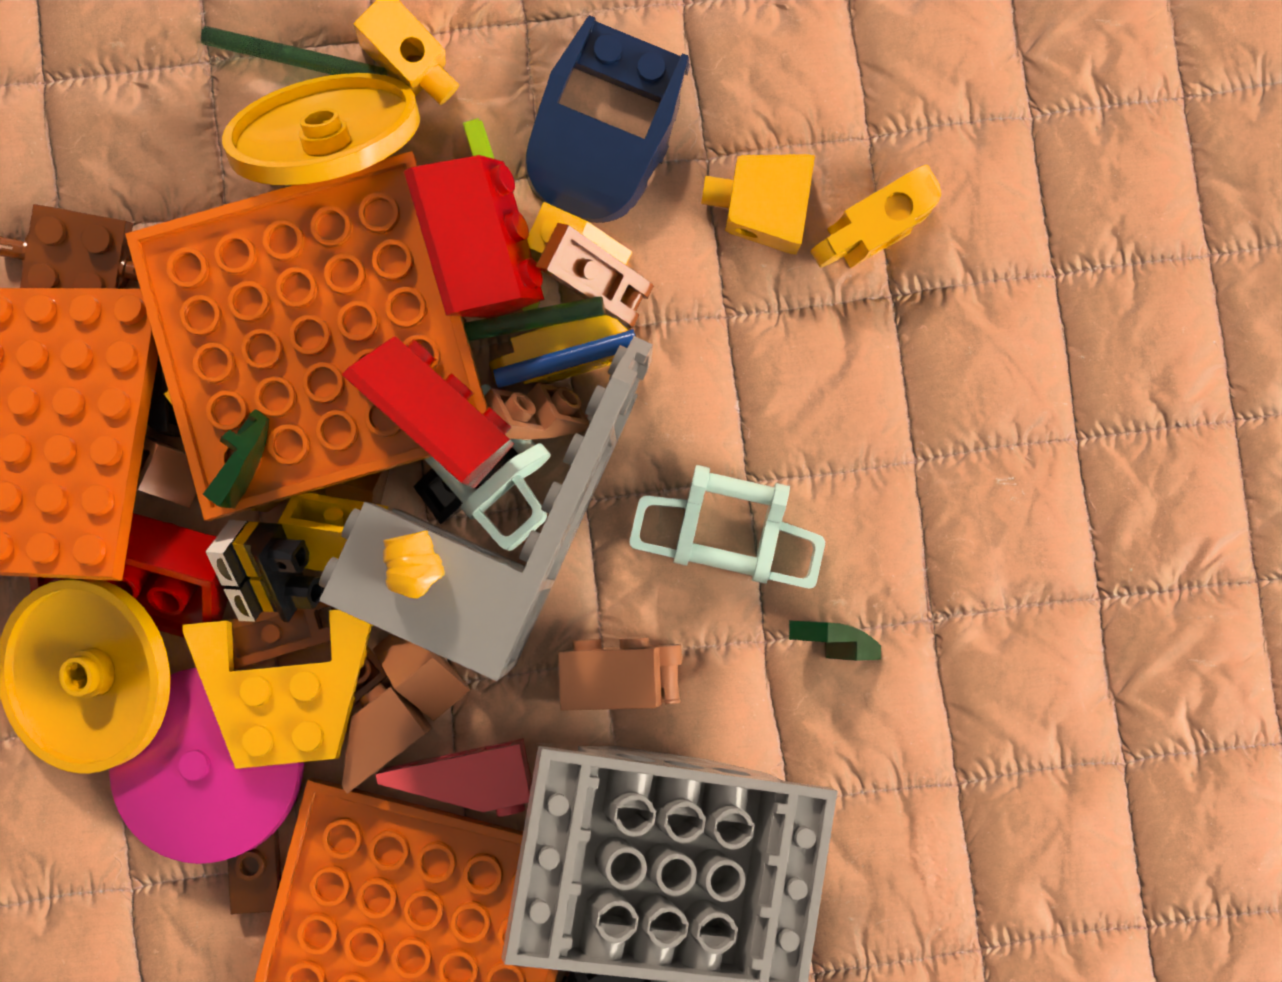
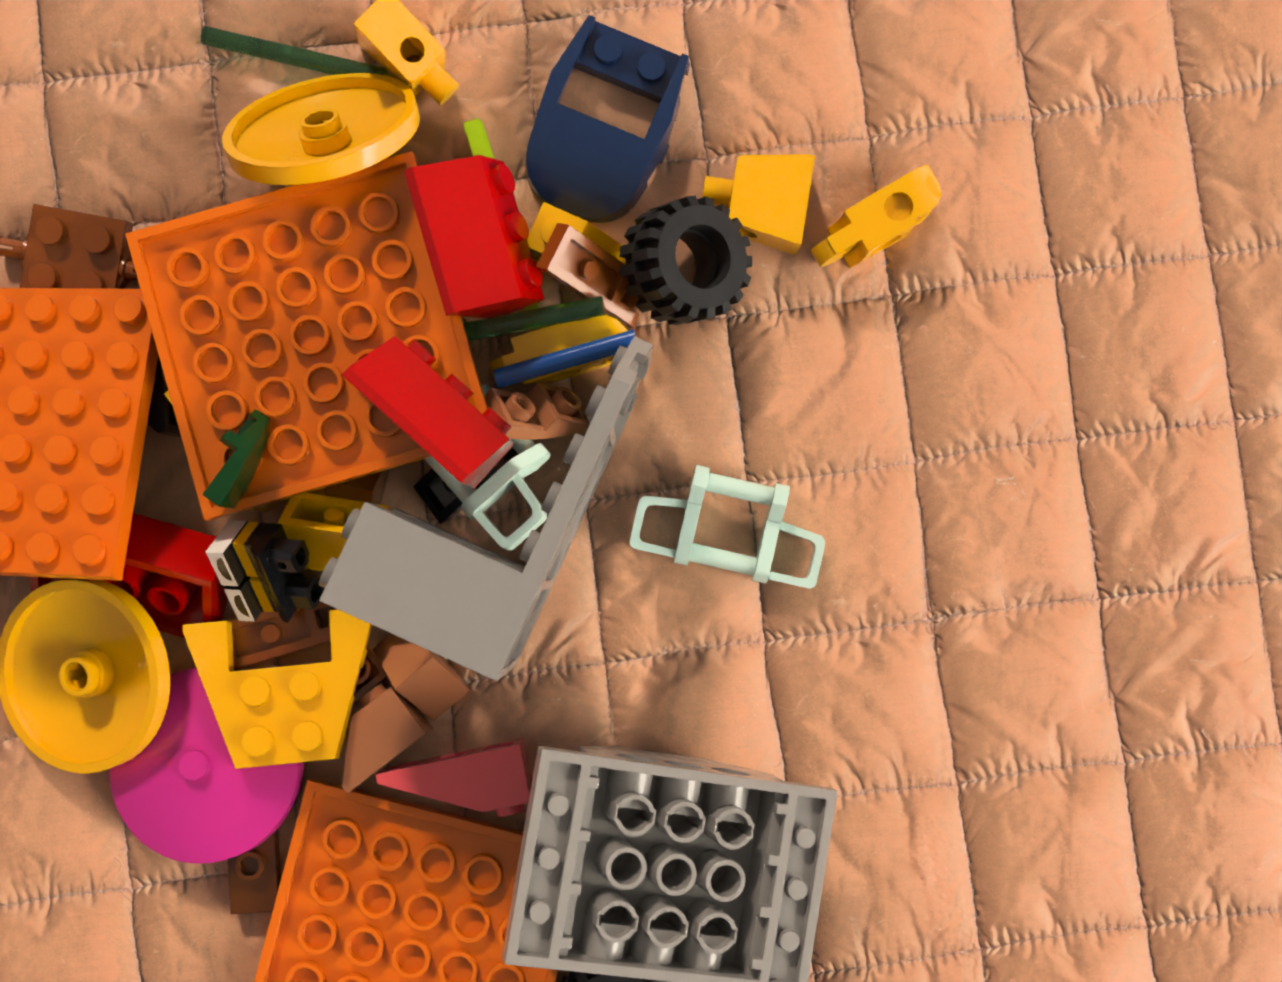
(166, 473): nougat slope -> none
(411, 564): yellow arm -> none
(620, 676): nougat hinge -> none
(717, 252): none -> black tyre
(840, 640): dark green slope -> none

